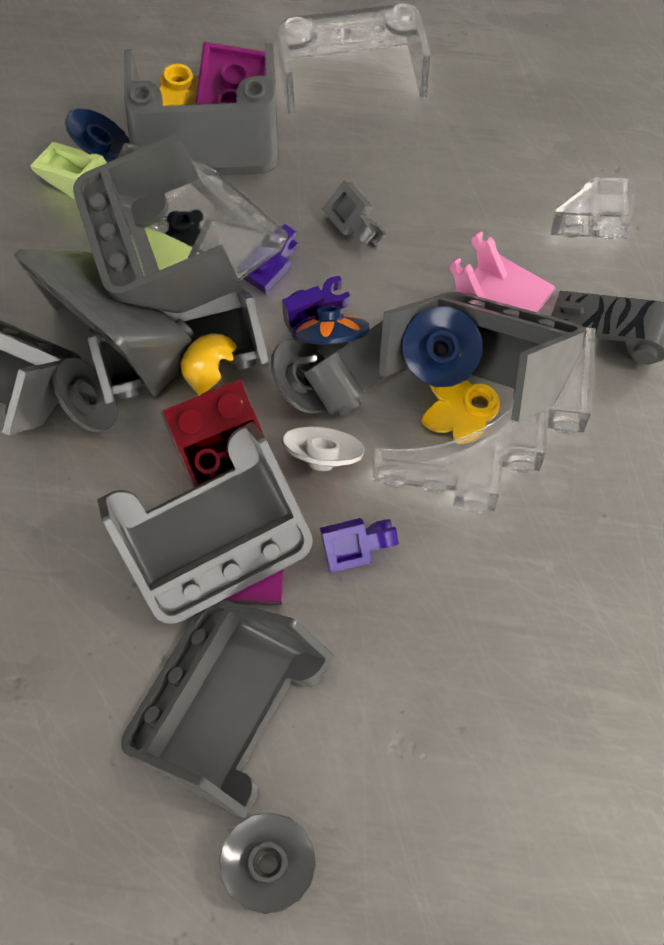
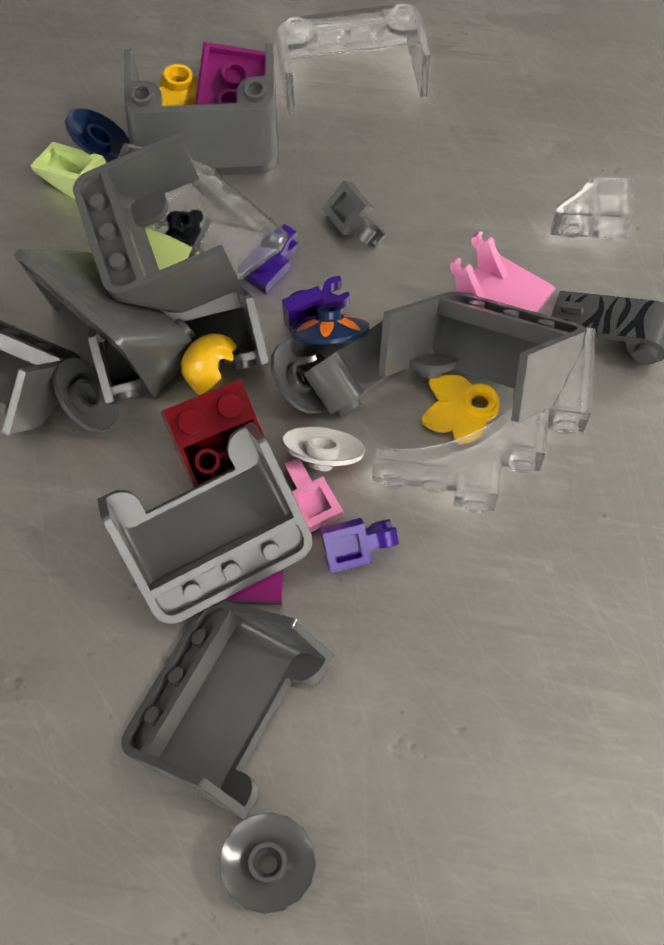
(313, 497): none -> bright pink plate
(458, 336): dark blue dish -> none

